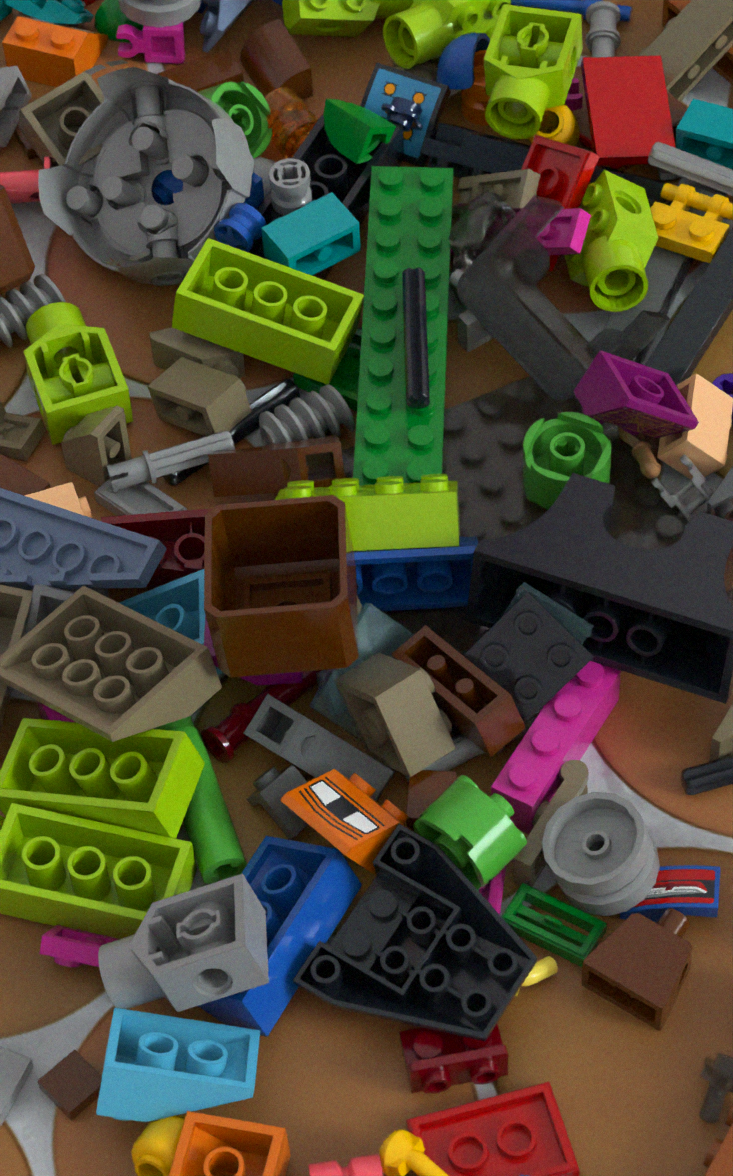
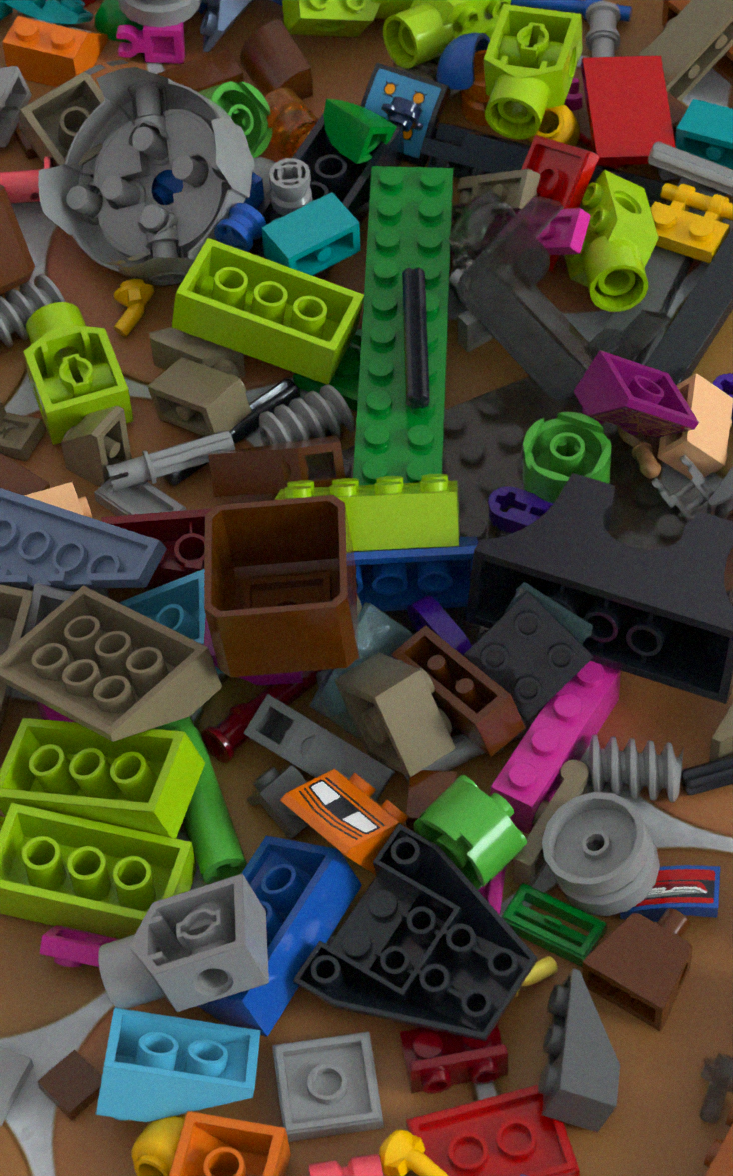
(134, 296): none -> yellow plate
(327, 1086): none -> light grey tile
(430, 613): none -> dark purple beam
(526, 511): none -> dark purple beam
(582, 1065): none -> dark grey slope
(634, 768): none -> light grey piece

